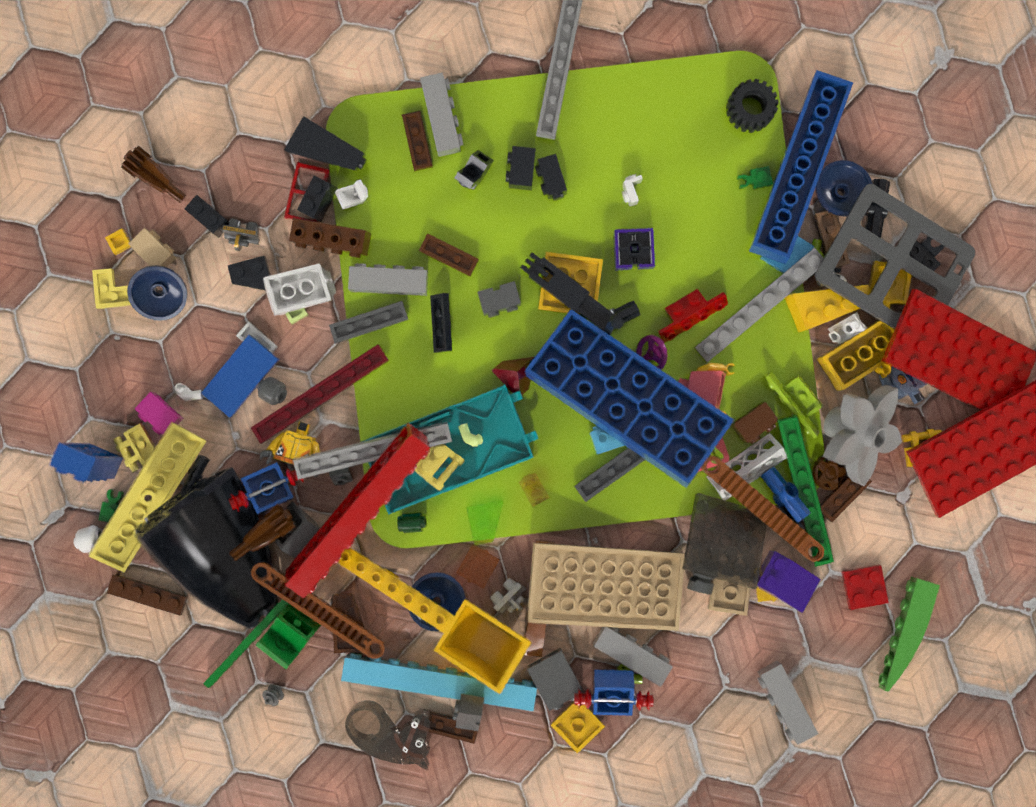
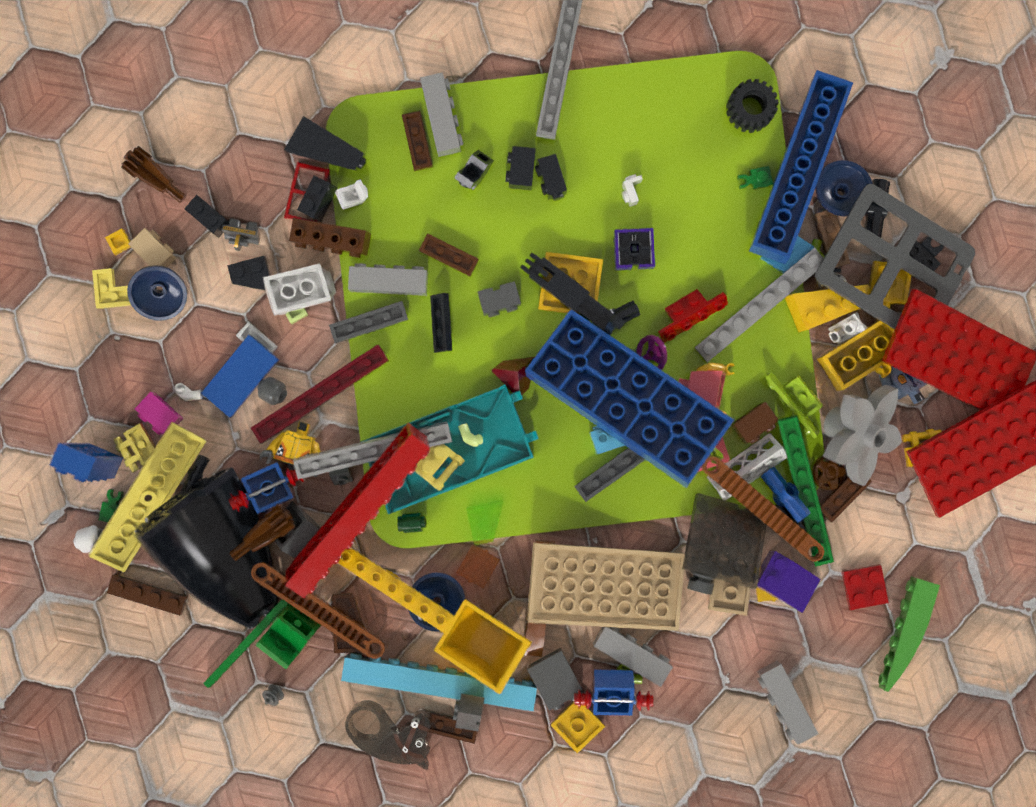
(512, 597): white hips -> none
(533, 489): clear yellow bracket -> none

